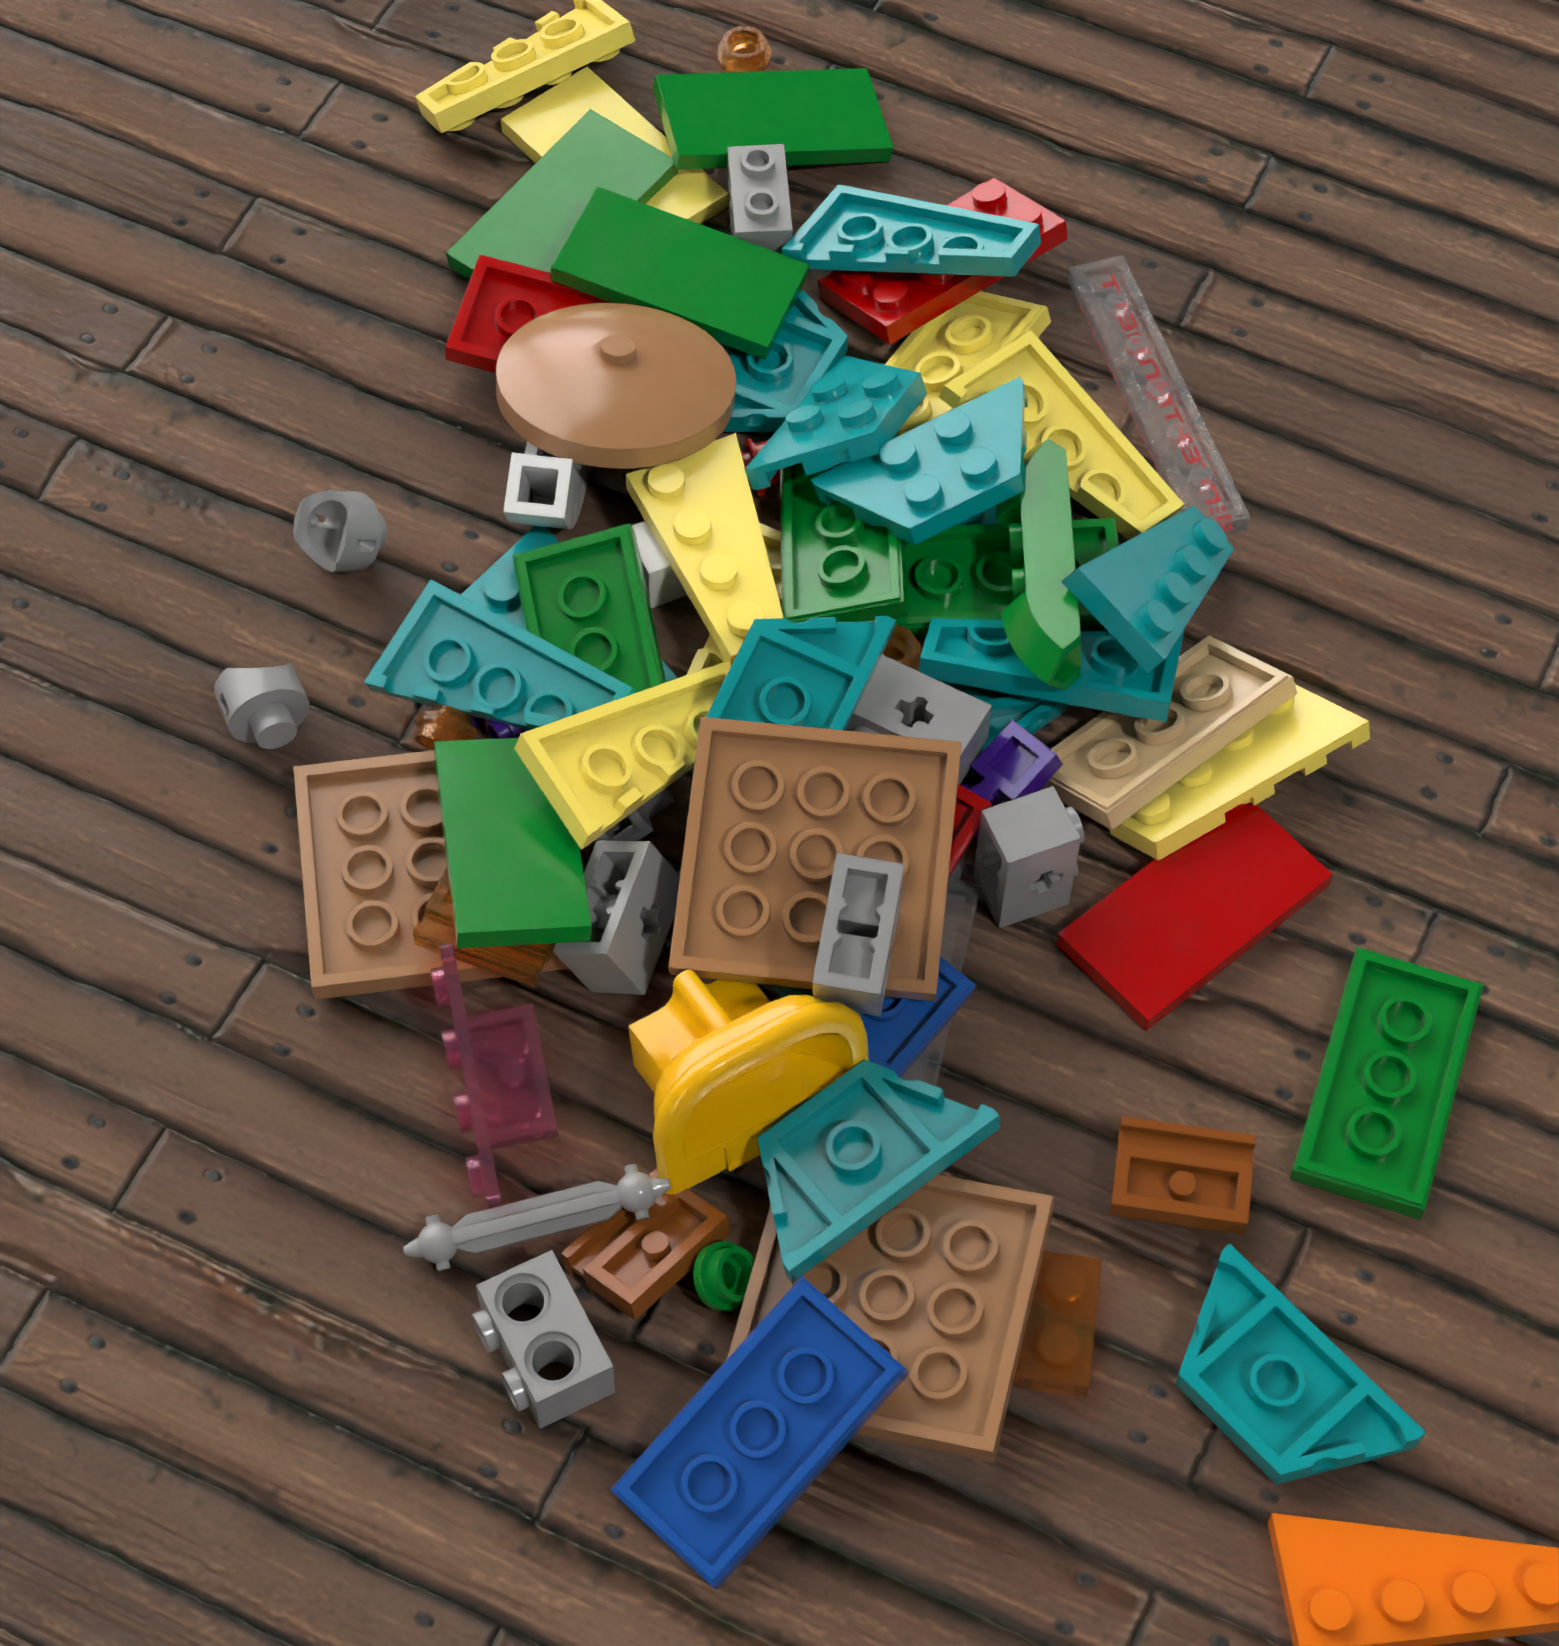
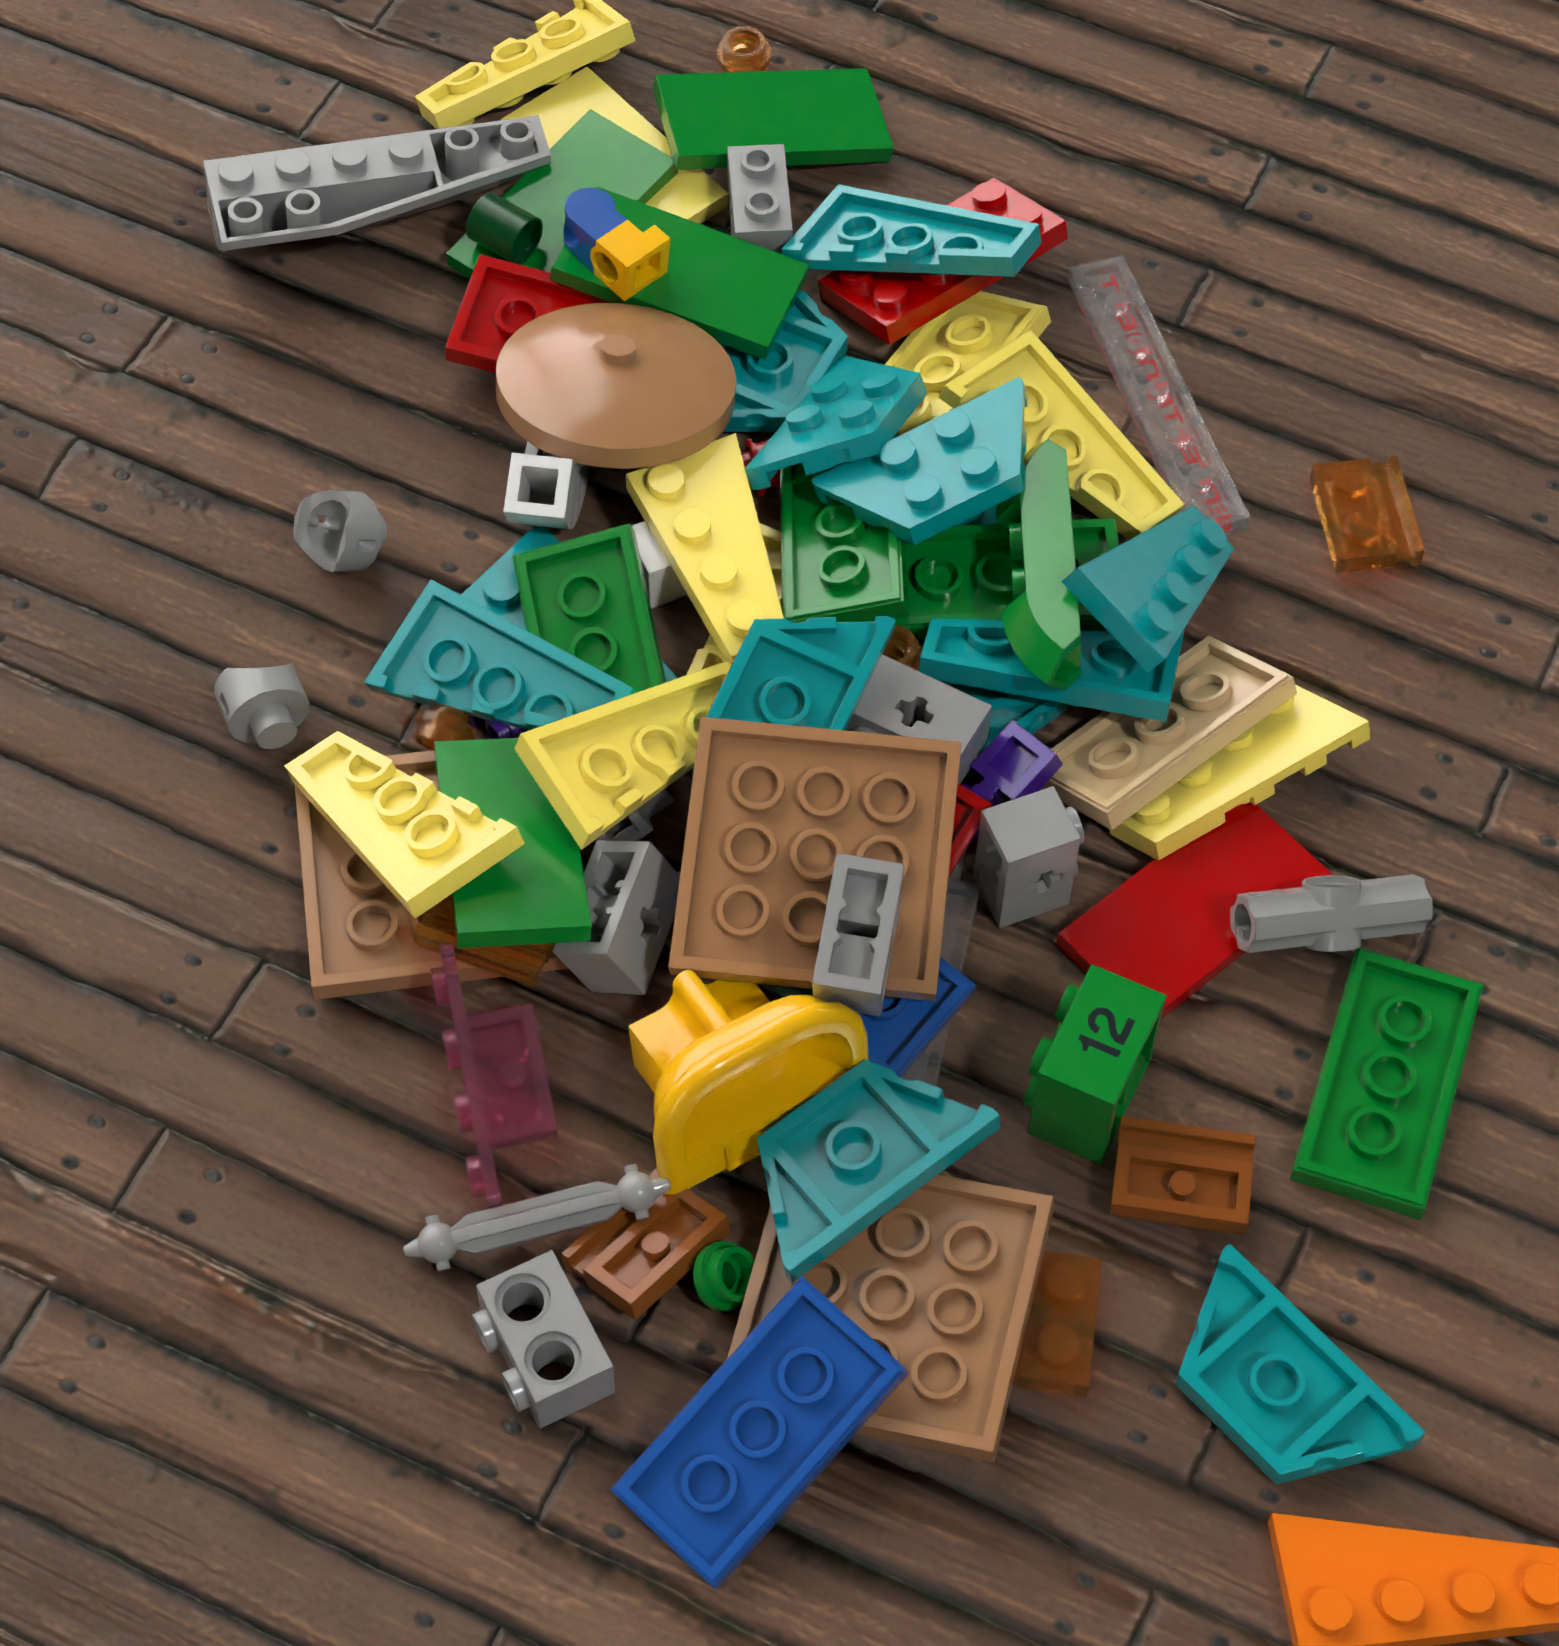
(363, 180): none -> light grey wedge
(400, 823): none -> light yellow wing
(504, 228): none -> dark green beam
(611, 244): none -> leg
(1093, 1062): none -> green brick
(1330, 913): none -> light grey piece
(1366, 514): none -> clear orange plate

